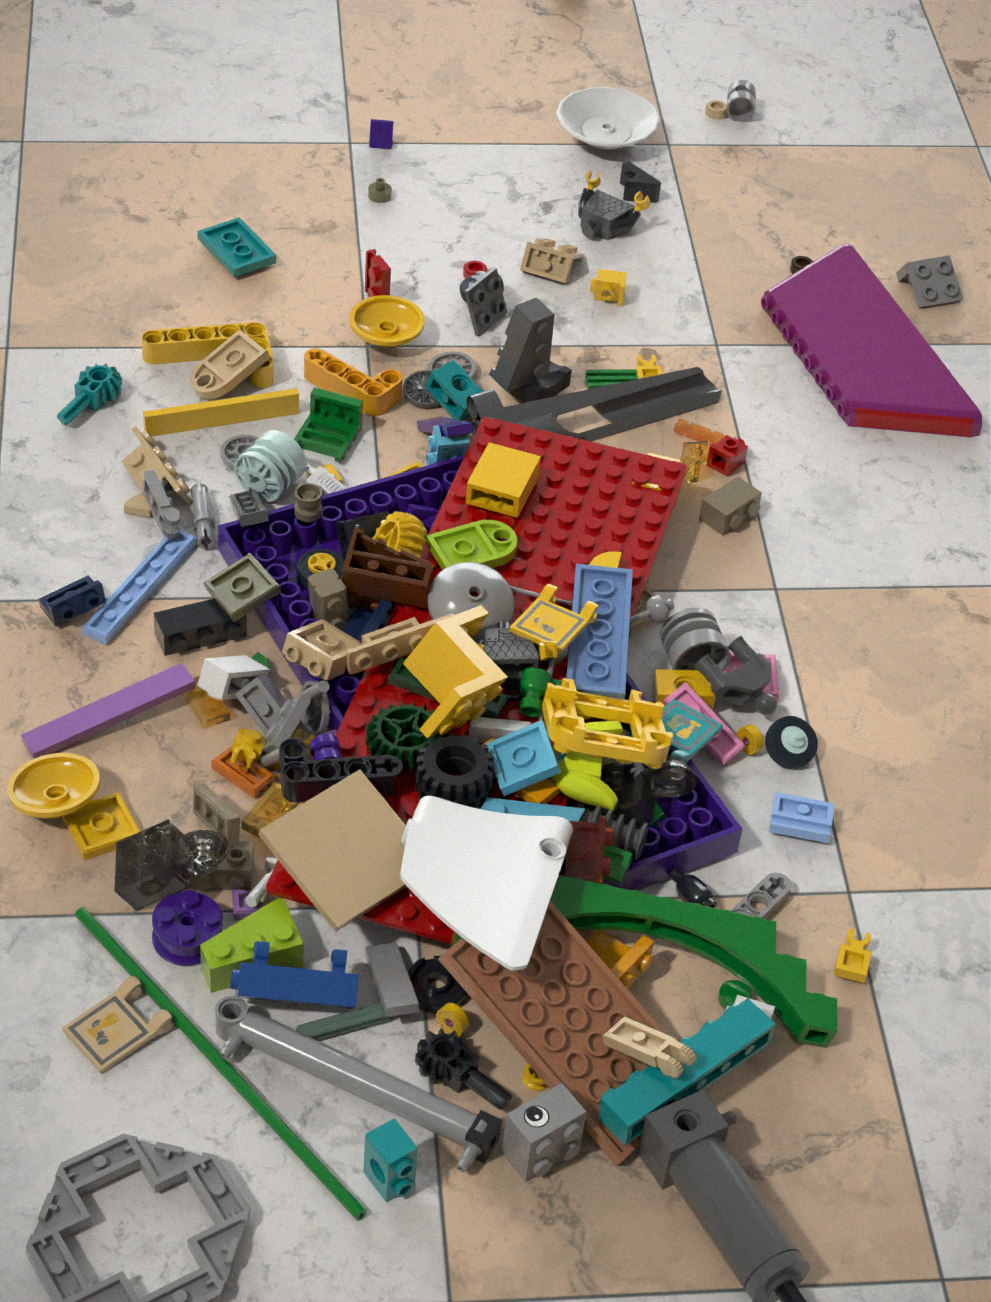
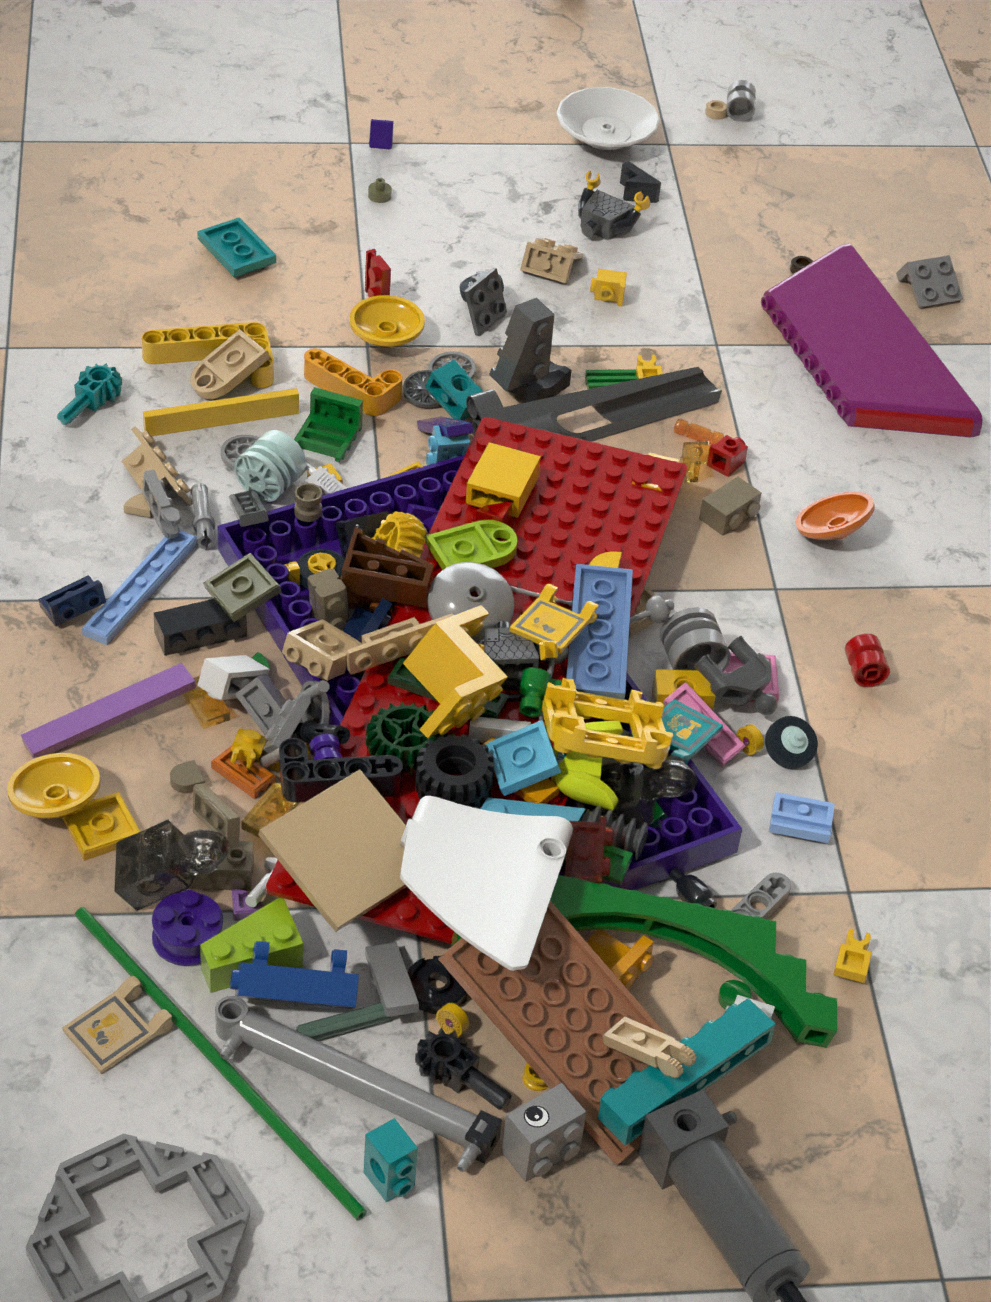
(185, 776): none -> dark tan tile
(293, 572): none -> yellow tile
(310, 729): none -> black axle
(471, 267): red tile -> none
(498, 512): none -> red slope
(835, 516): none -> orange dish
(867, 660): none -> red wheel

